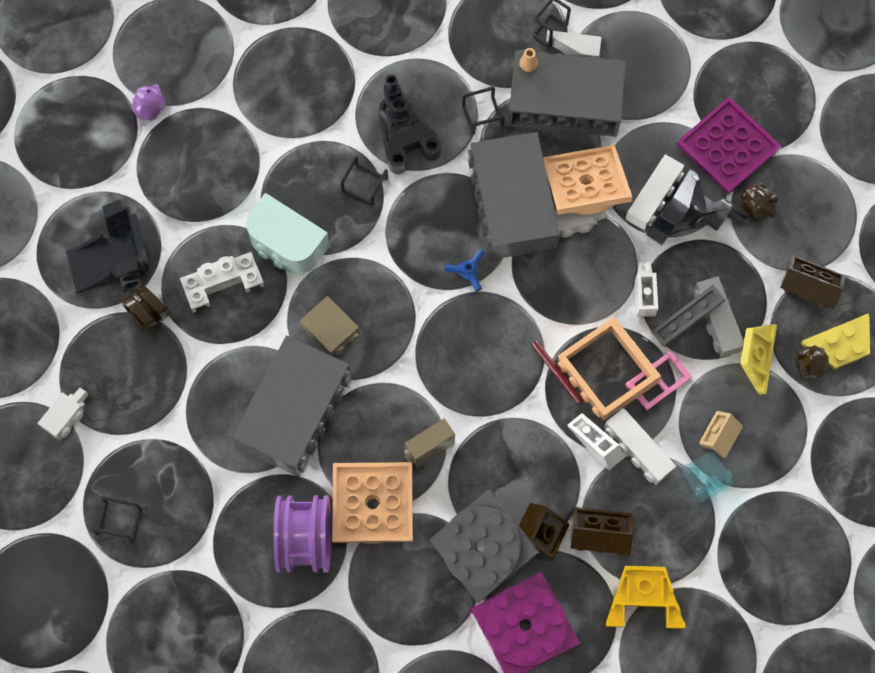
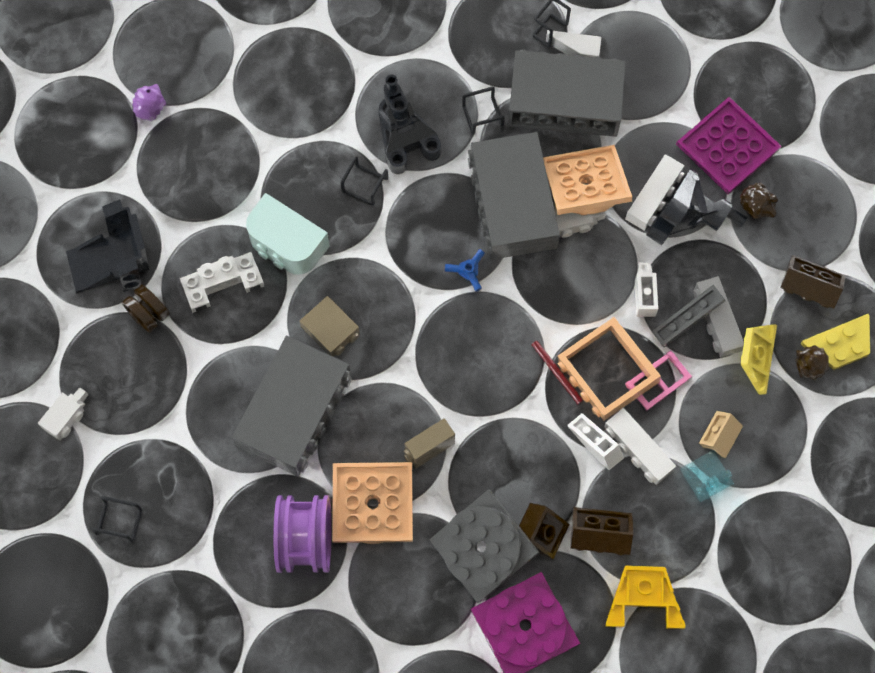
(528, 61): light nougat cone -> none

